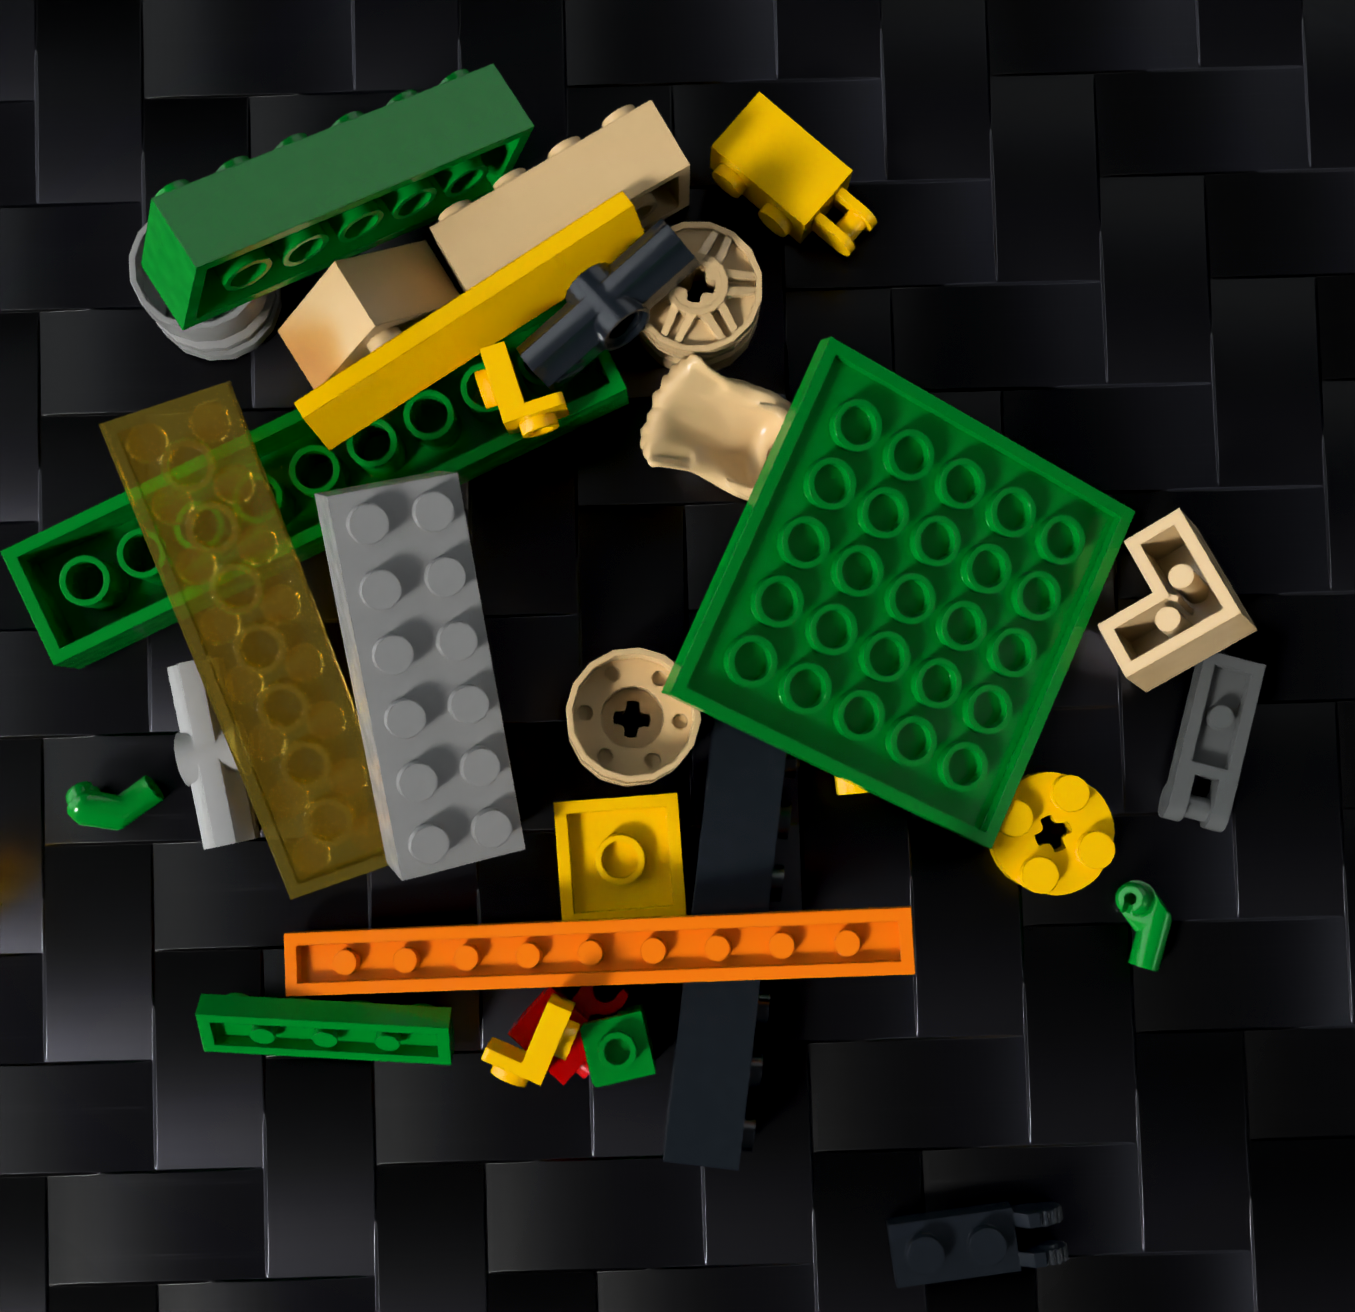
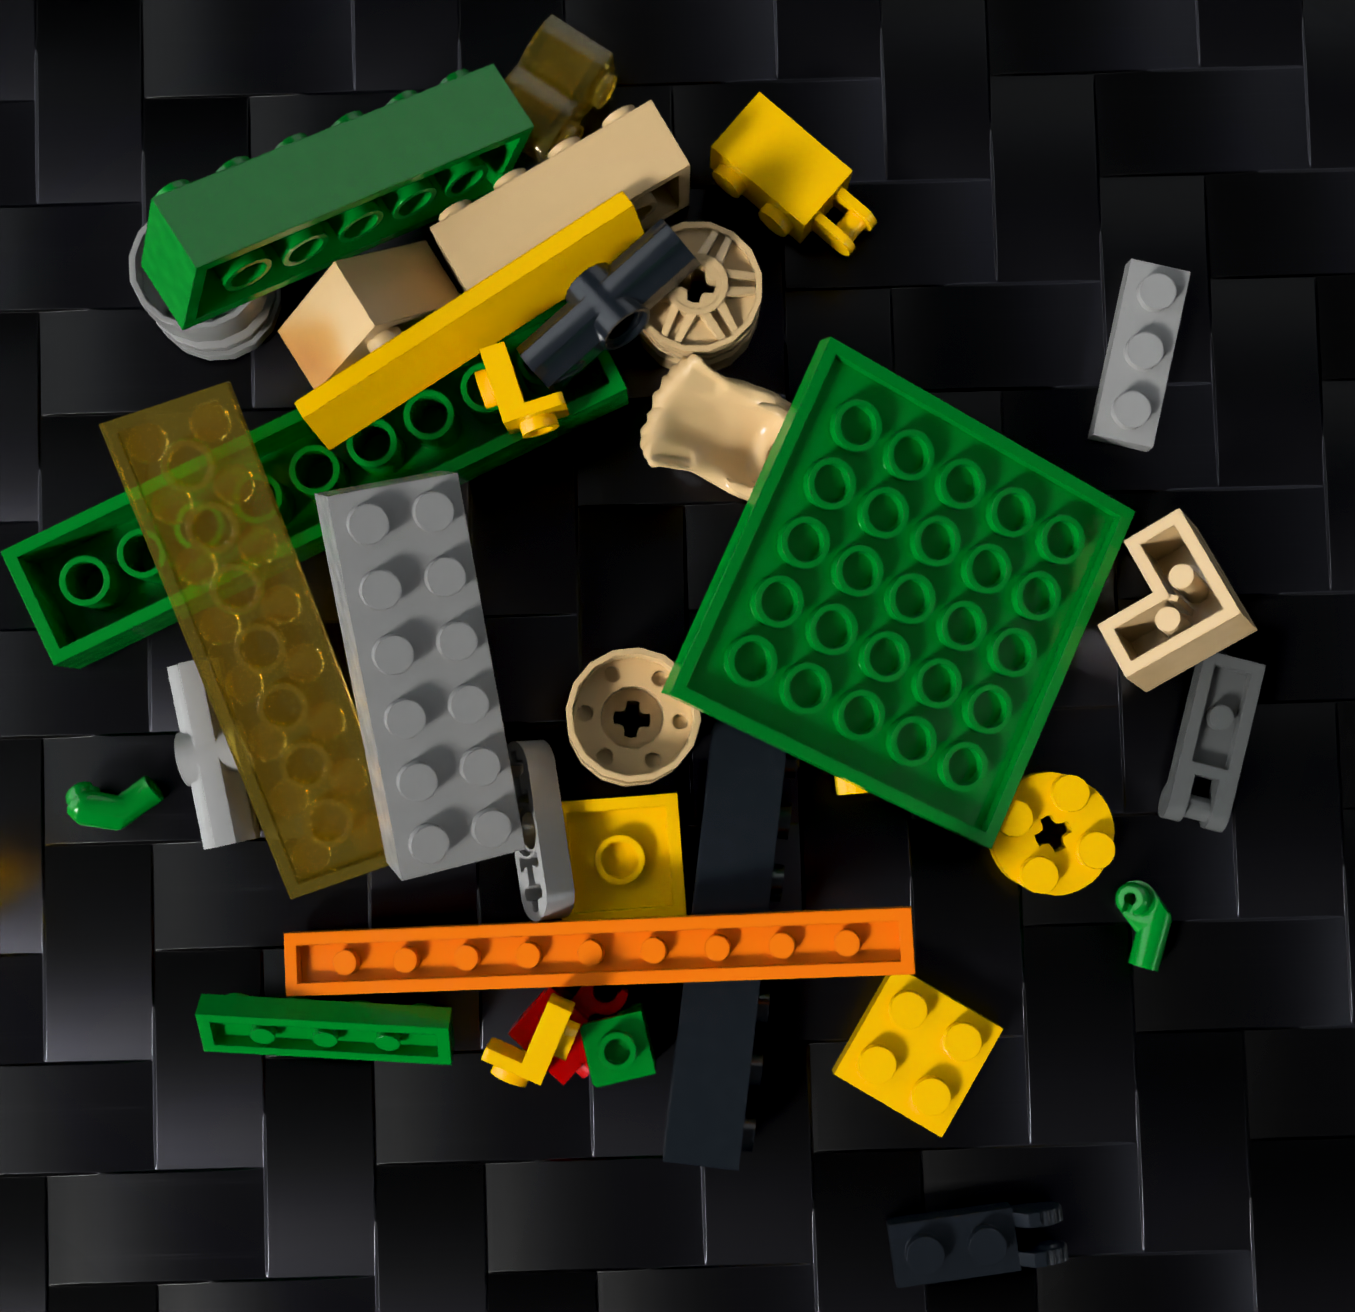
(545, 862): none -> light grey beam
(559, 84): none -> clear yellow brick
(917, 1051): none -> yellow plate
(1139, 355): none -> light grey plate

